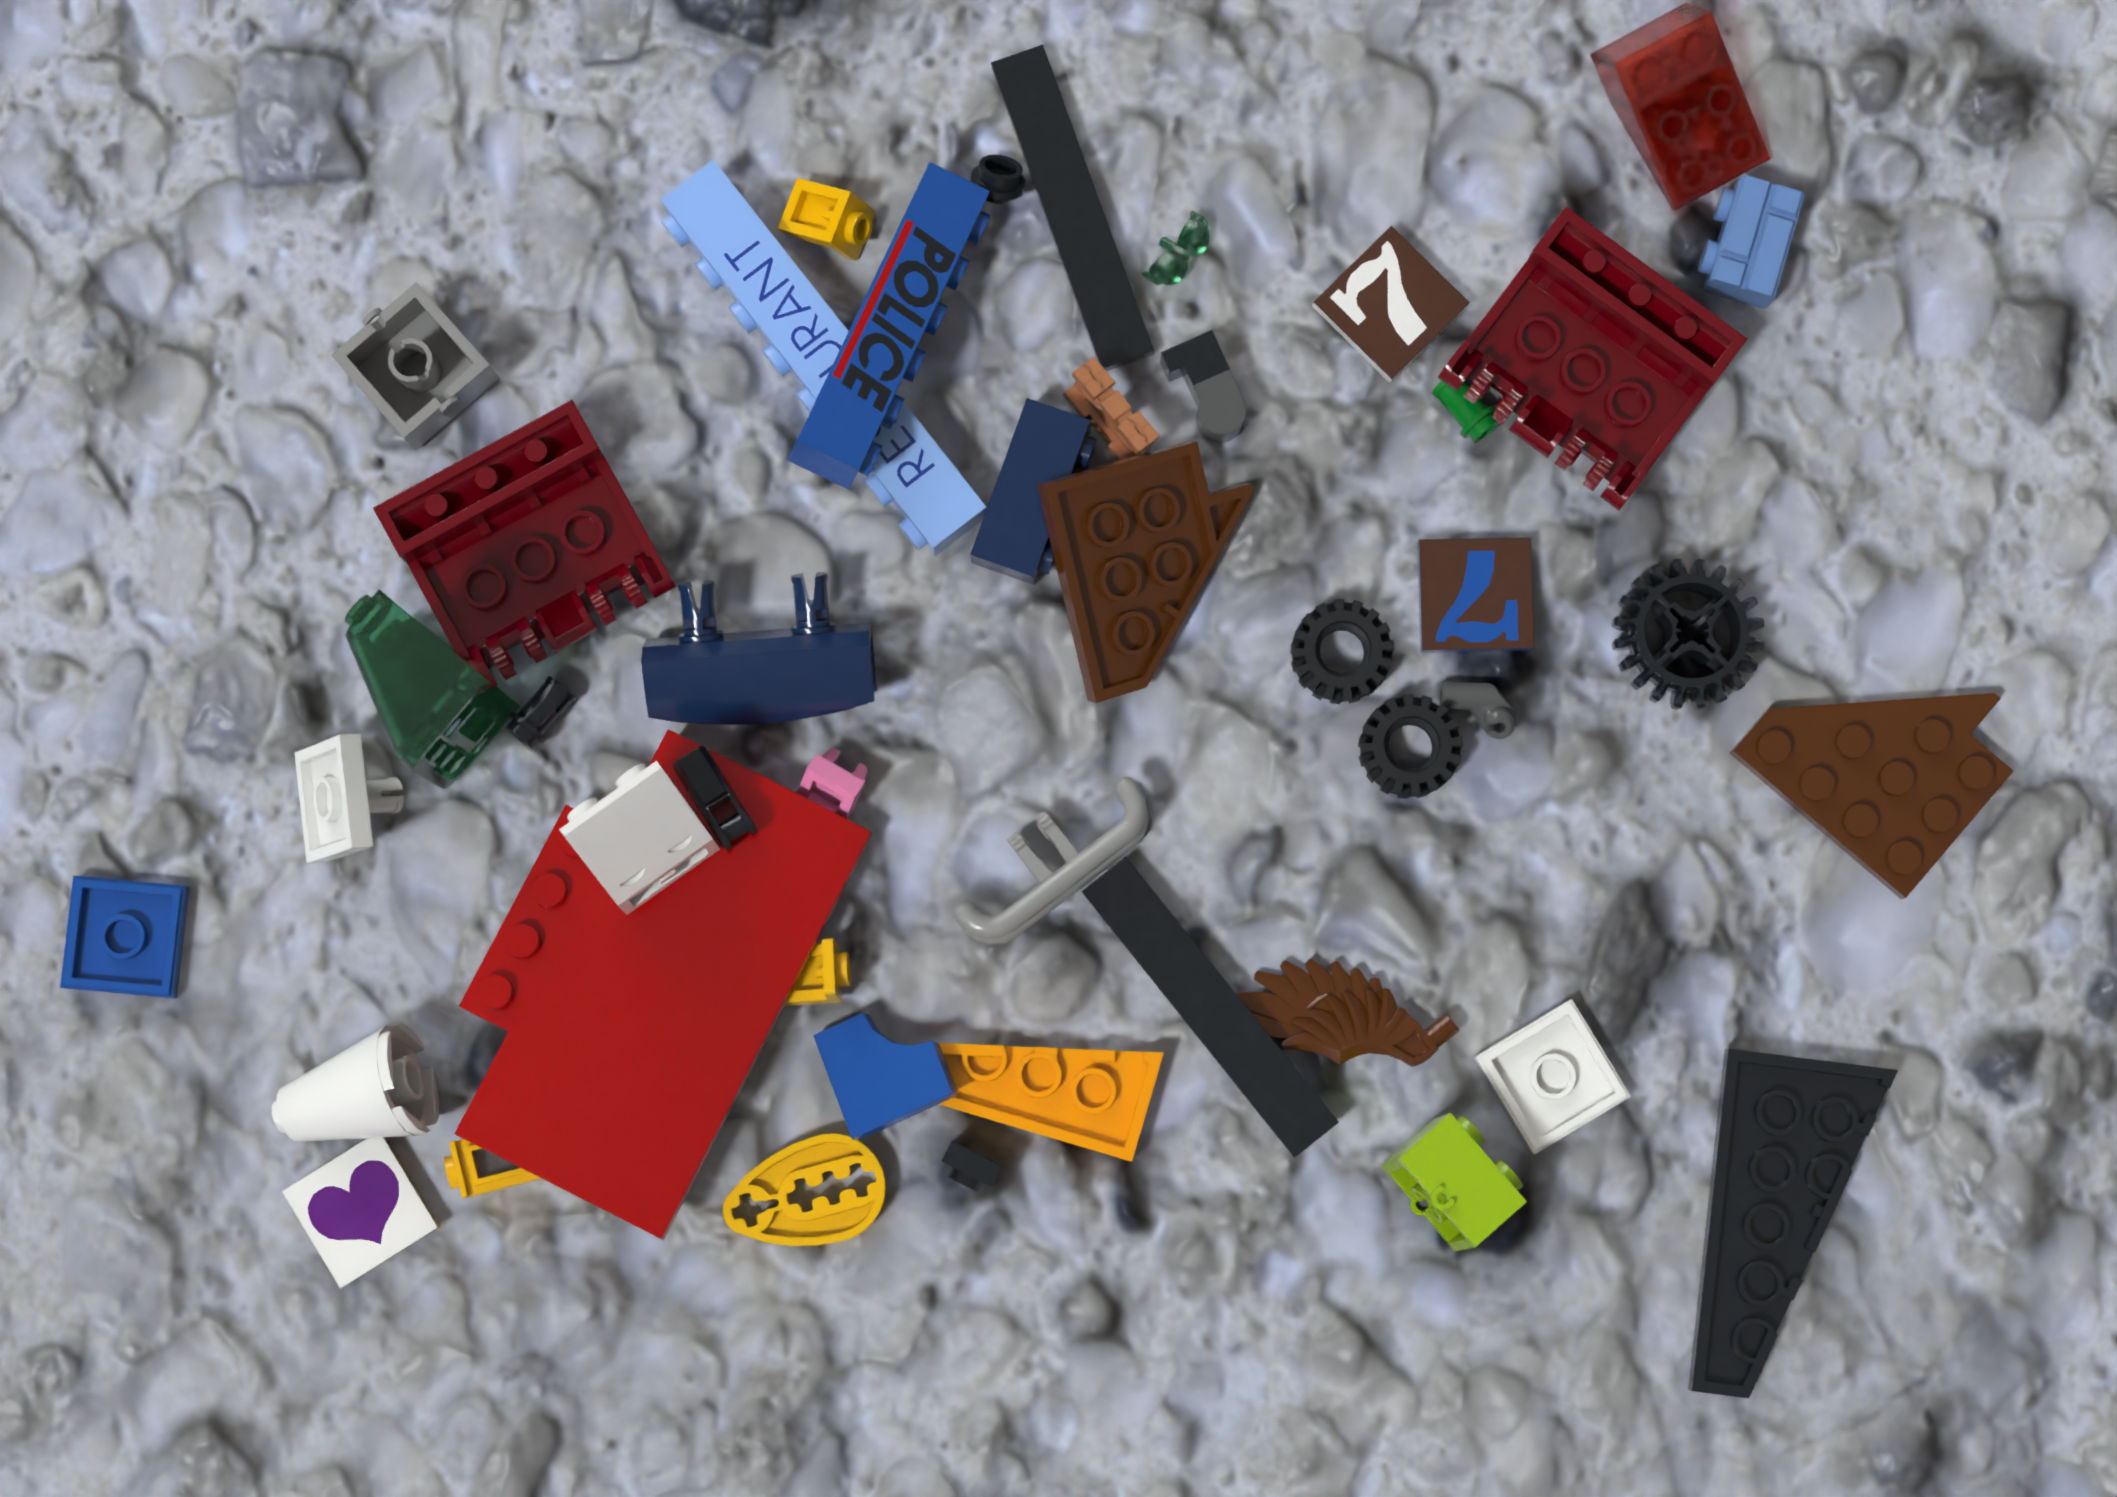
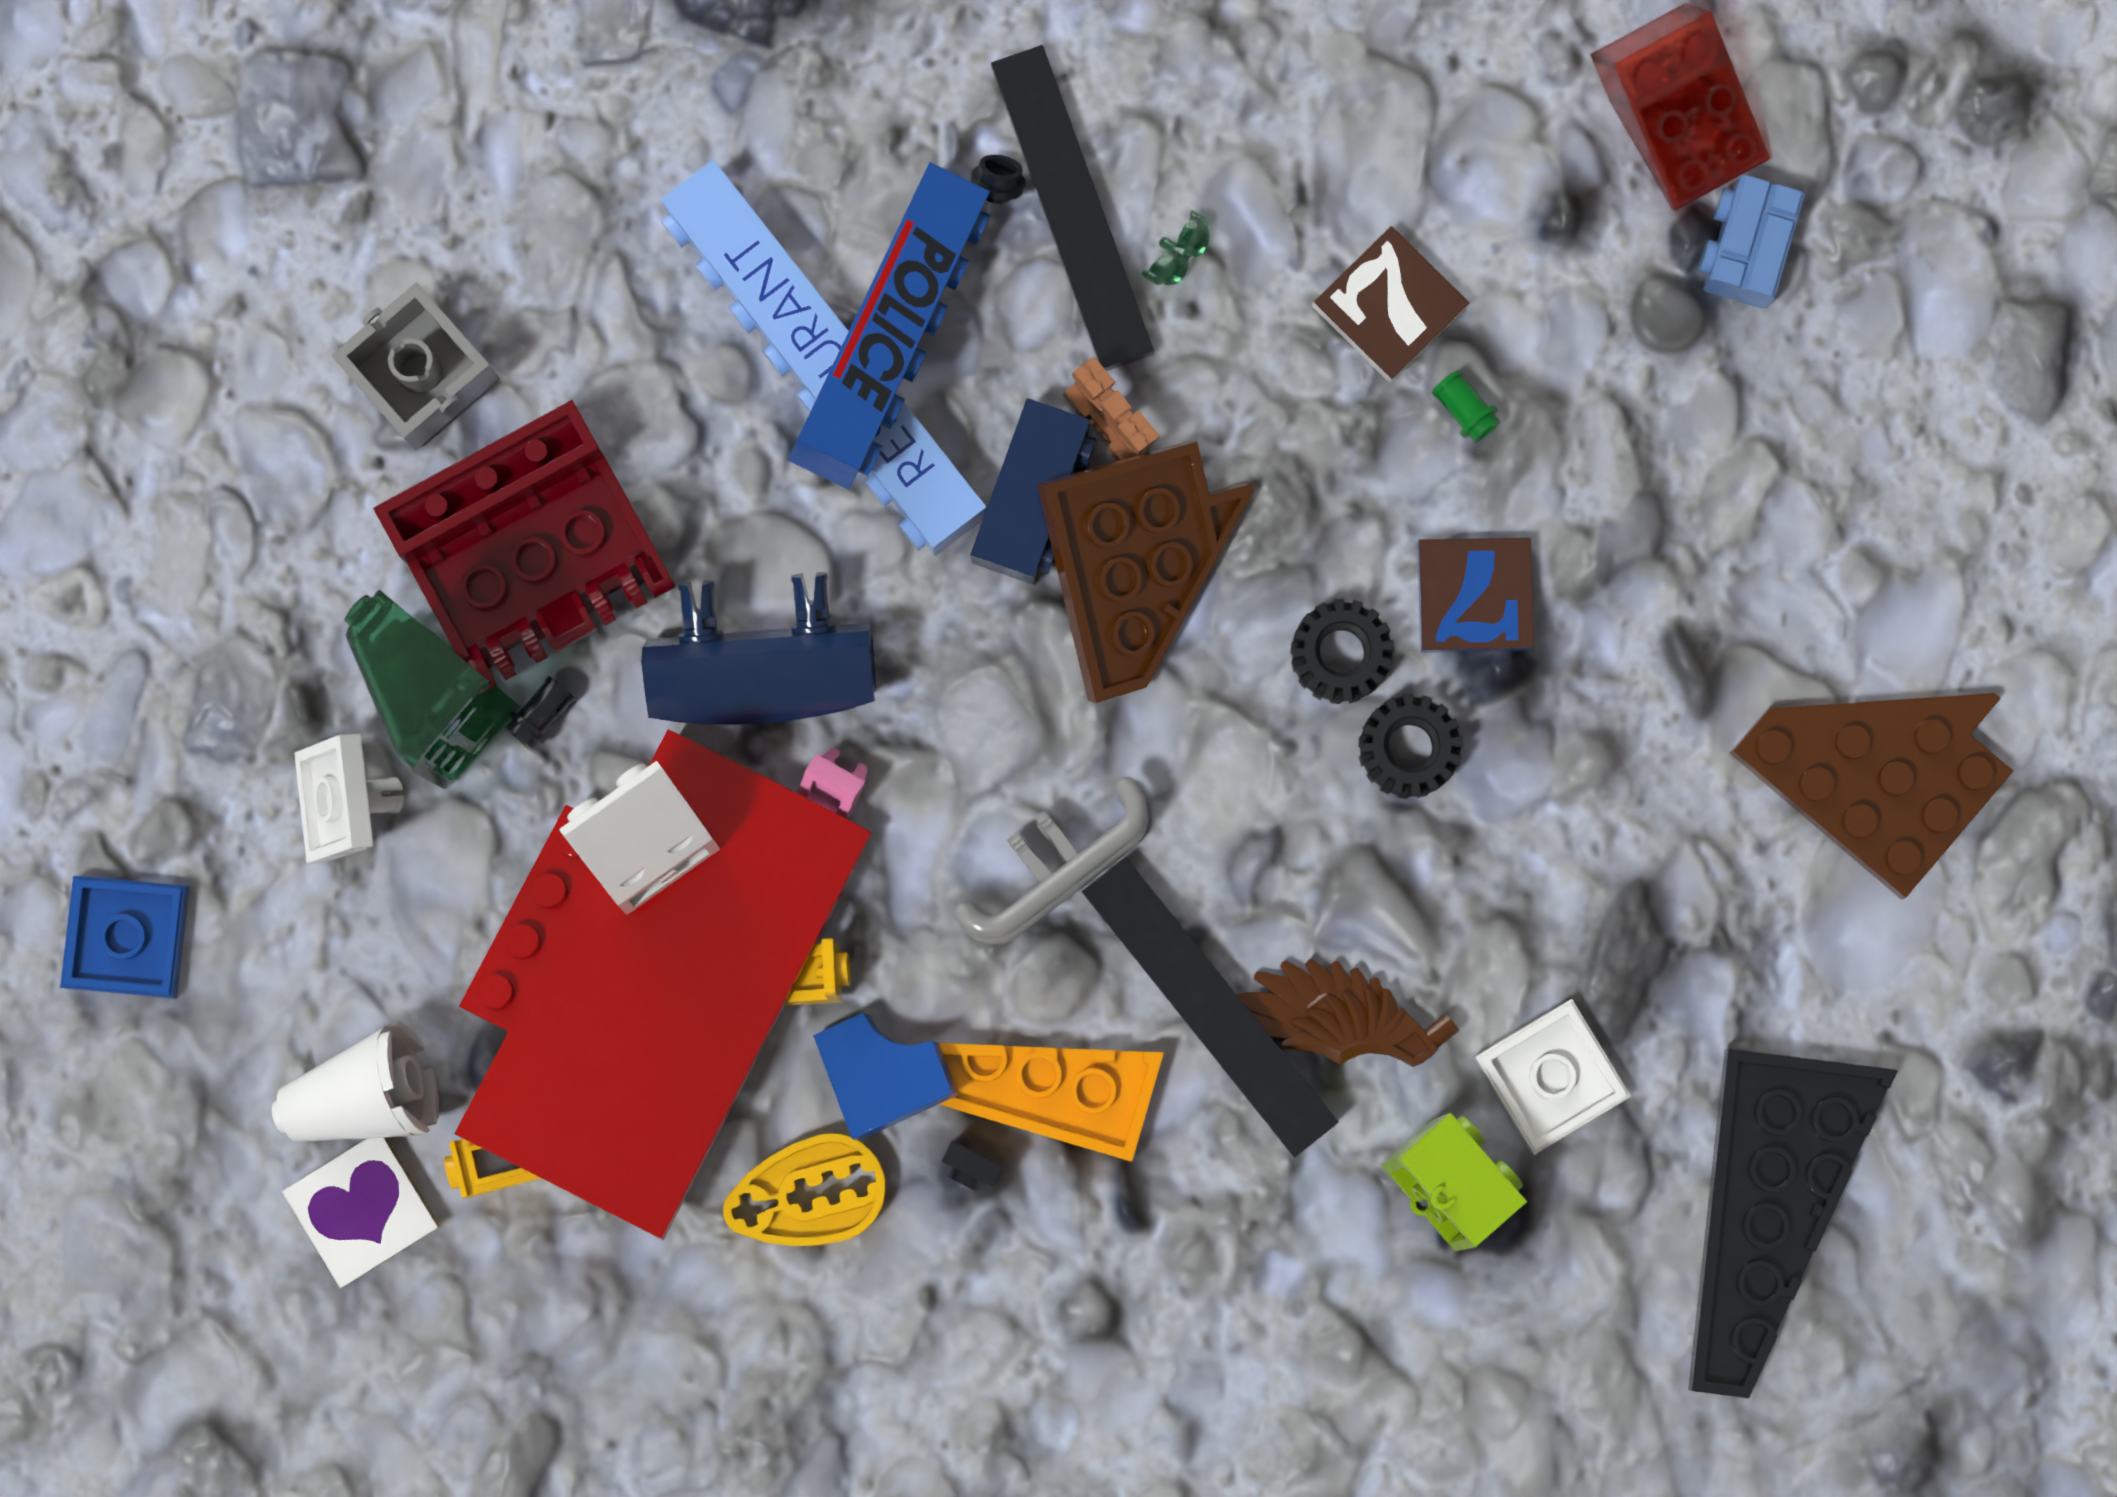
(710, 791): black bar -> none
(827, 218): yellow bracket -> none
(1211, 384): leg -> none
(1484, 703): dark grey arm -> none
(1594, 356): dark red slope -> none
(1706, 652): black gear -> none

